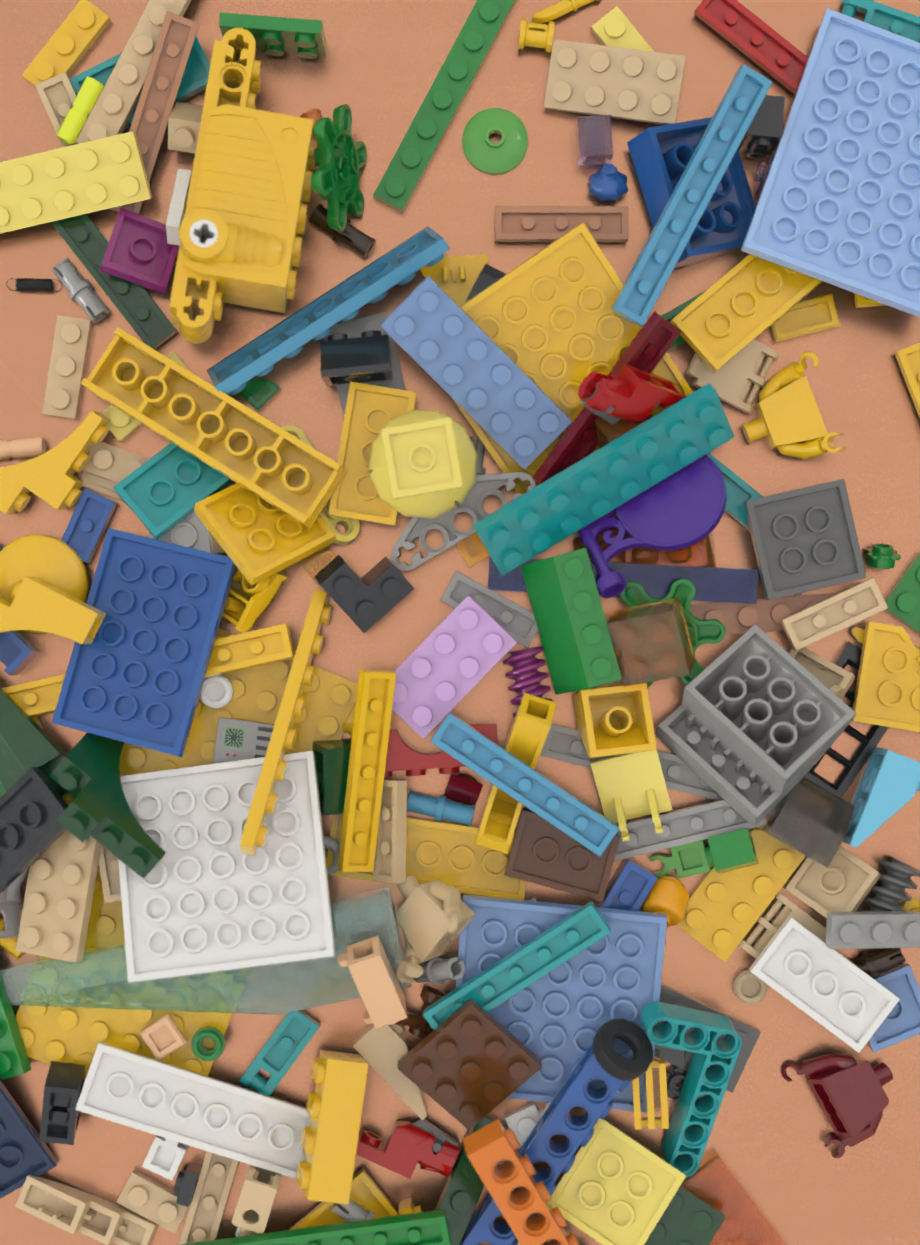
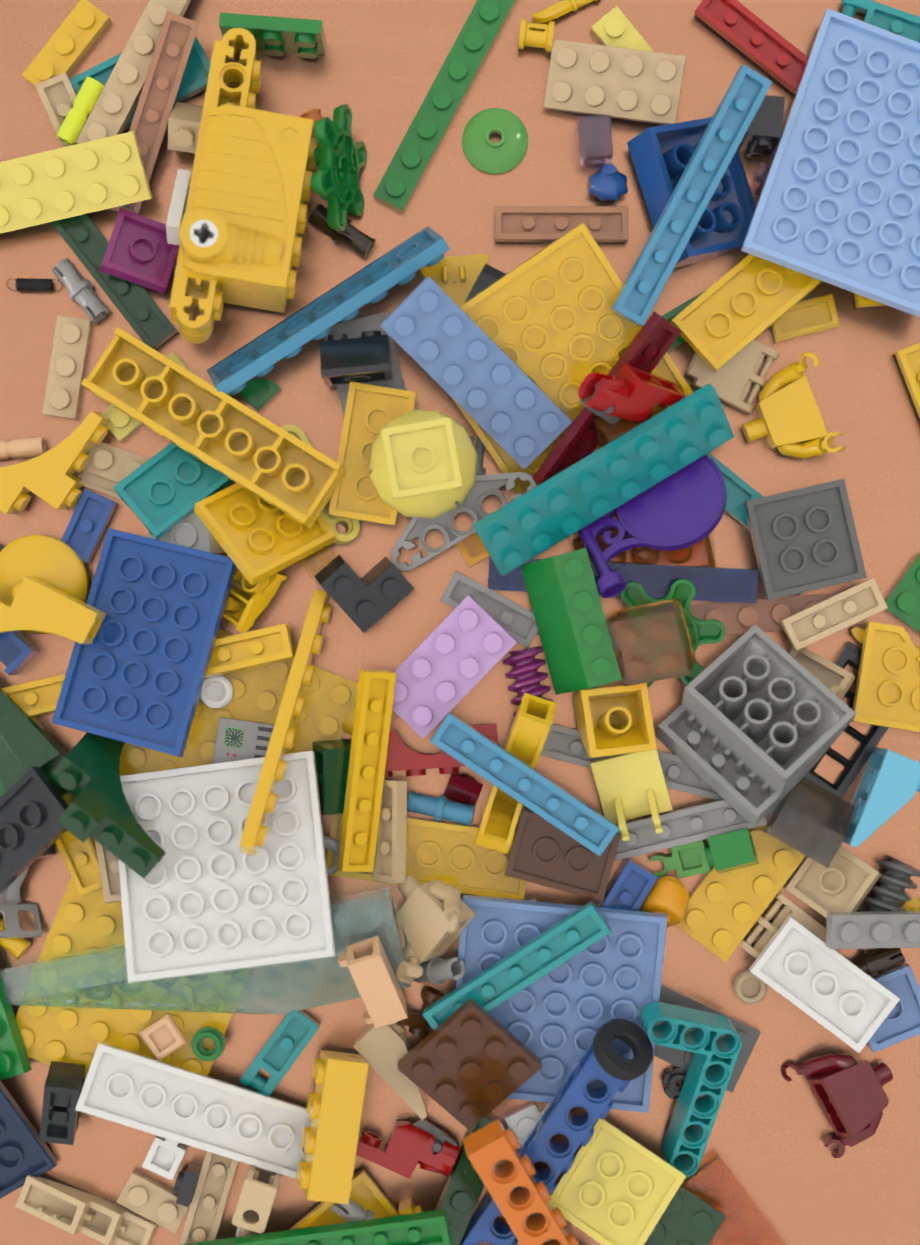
(59, 899): tan plate -> none
(651, 1121): yellow tile -> none
(882, 556): green plate -> none

